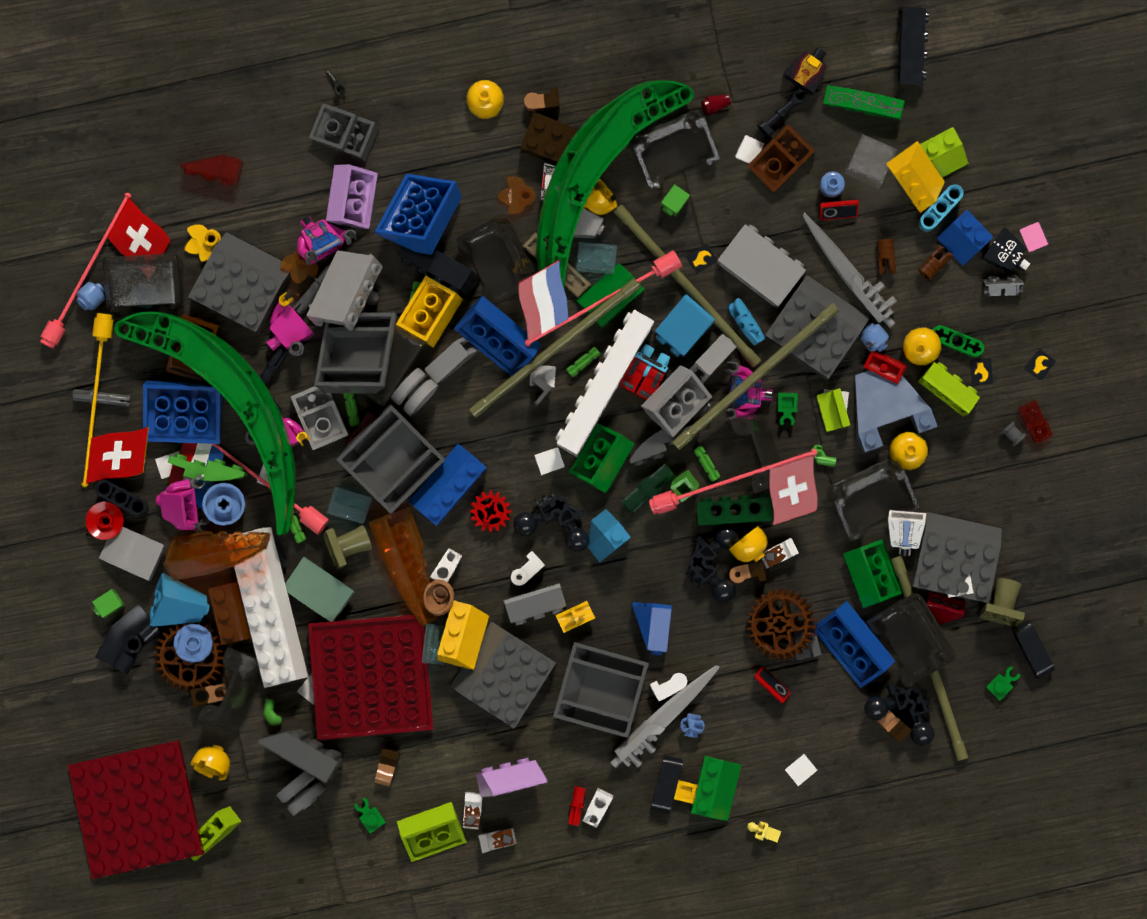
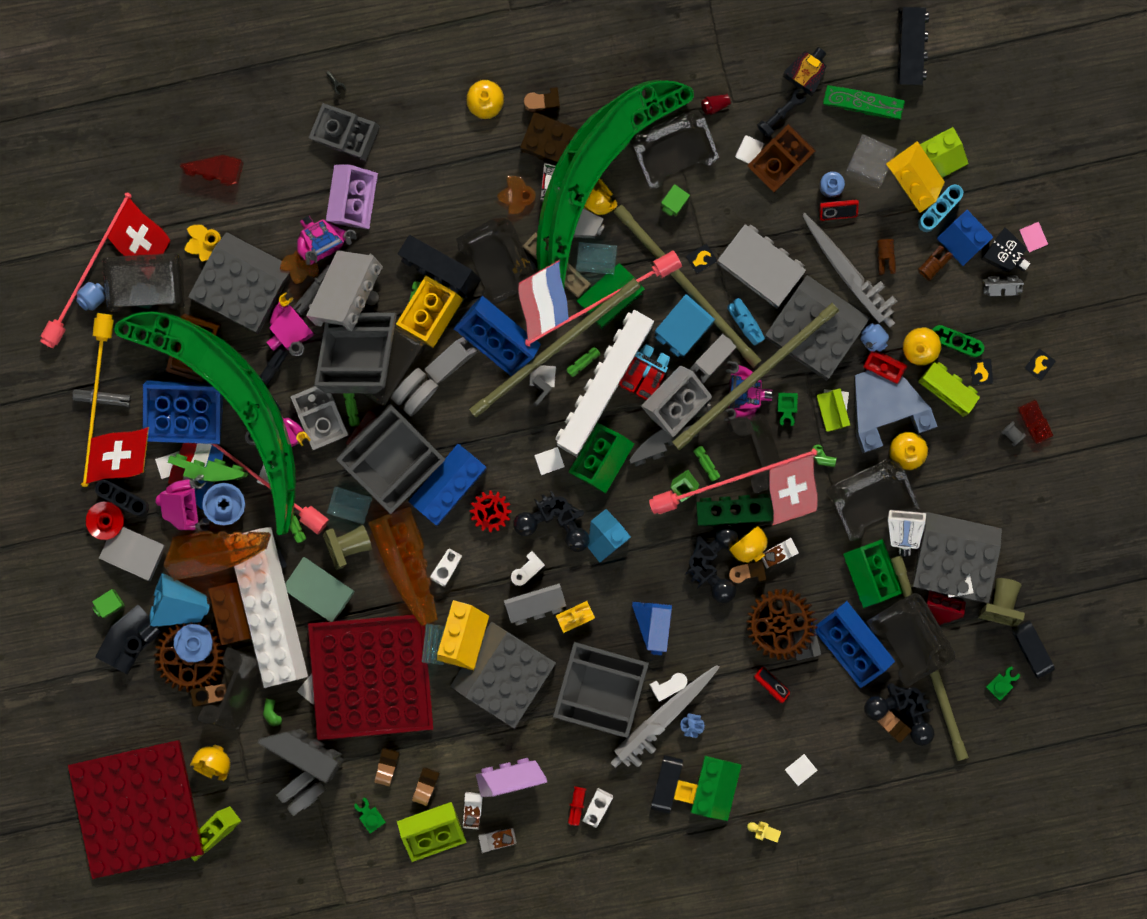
(419, 212): blue slope -> none
(425, 786): none -> leg
(438, 597): medium nougat hair -> none
(648, 488): clear green piece -> none

